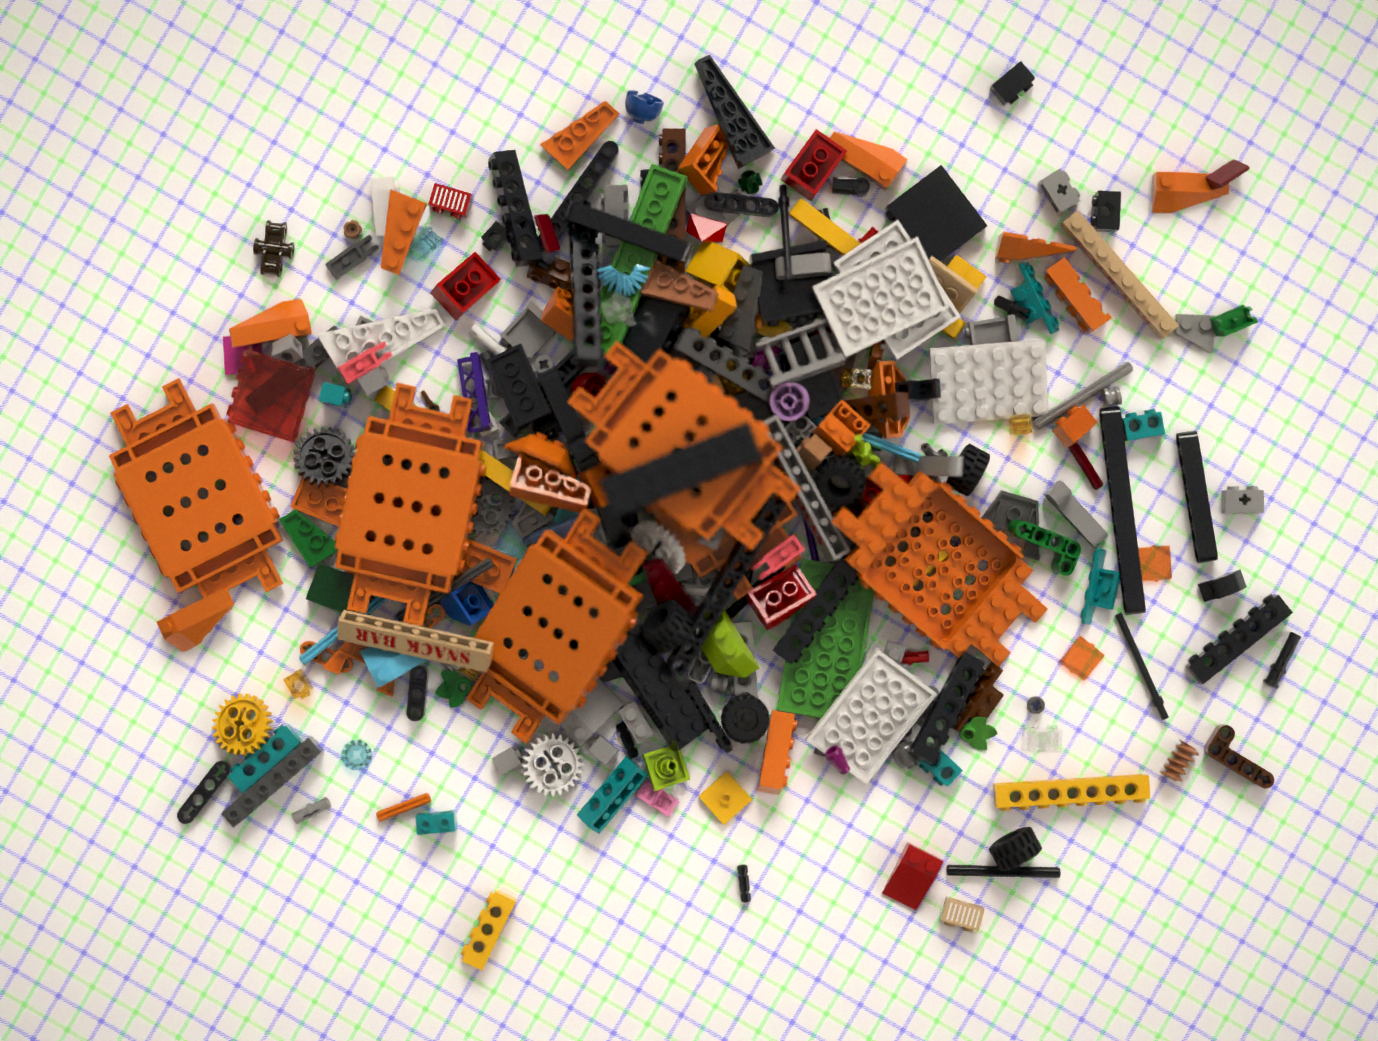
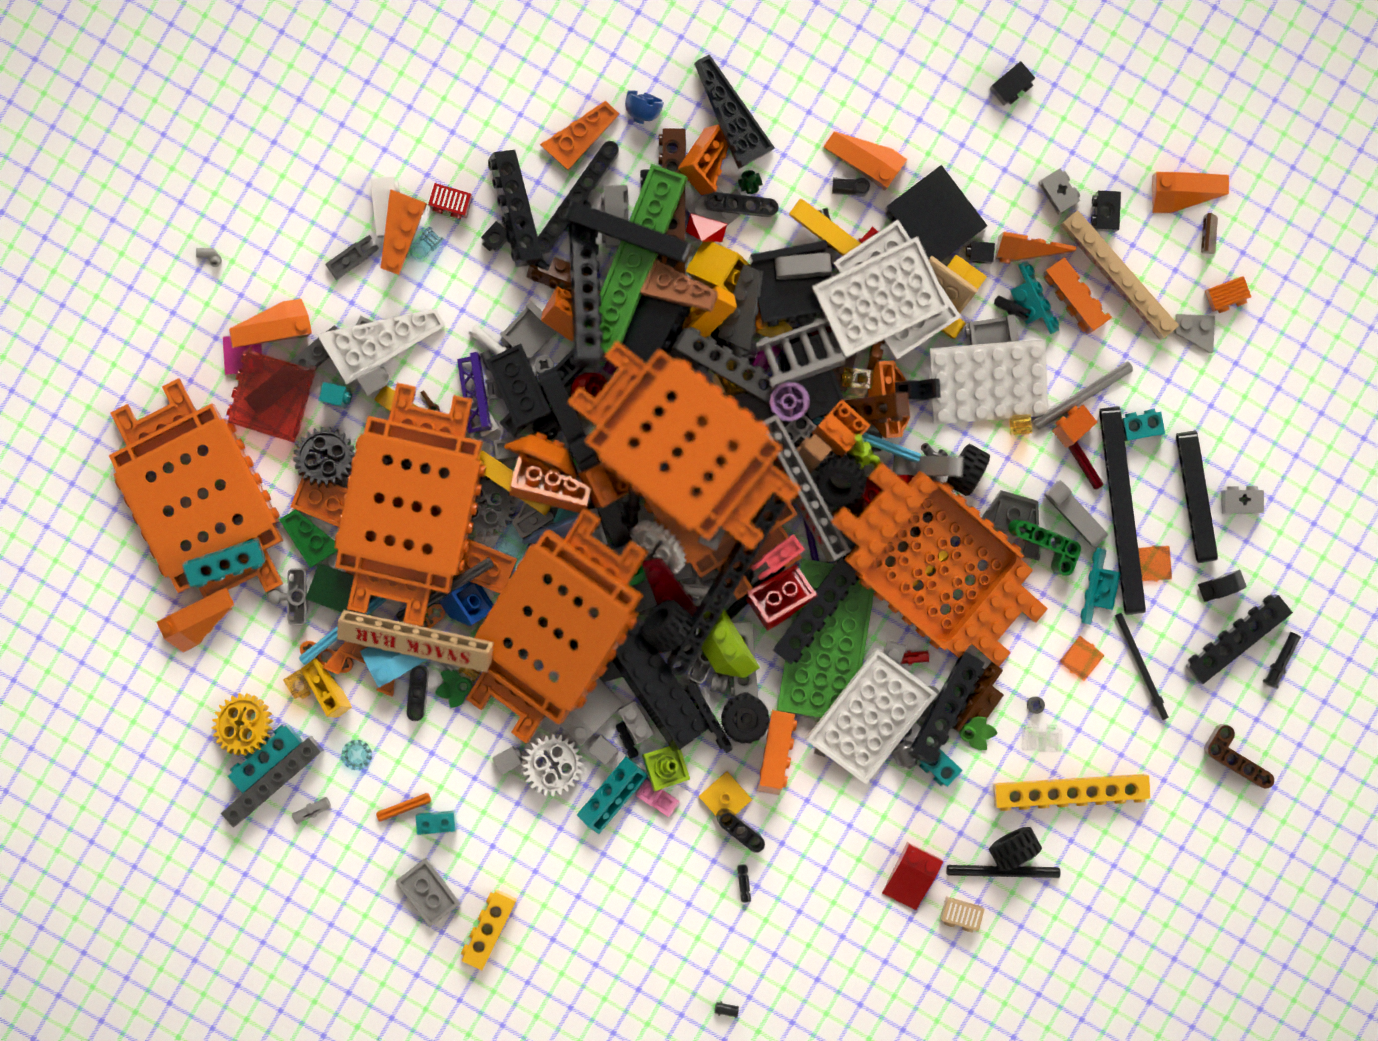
(204, 792): black beam -> none
(211, 254): none -> light grey arm
(251, 548): none -> teal brick
(272, 255): dark brown axle -> none
(287, 349): light grey brick -> none
(299, 608): none -> light grey piece
(325, 688): none -> yellow slope
(347, 229): medium nougat plate -> none
(363, 363): coral hinge -> none
(428, 892): none -> light grey plate
(465, 286): red slope -> none
(547, 233): dark red slope -> none
(618, 309): clear brick -> none
(623, 282): medium azure hair -> none
(681, 470): black brick -> none
(726, 1009): none -> black pin
(745, 837): none -> black beam
(783, 204): black bar -> none
(813, 165): red slope -> none
(837, 759): magenta cone -> none
(980, 252): none -> black brick
(1111, 396): light grey wheel -> none
(1179, 761): nougat piece -> none
(1209, 233): none -> slope
(1226, 174): dark red slope -> none
(1227, 294): none -> orange brick
(1232, 321): green hinge -> none

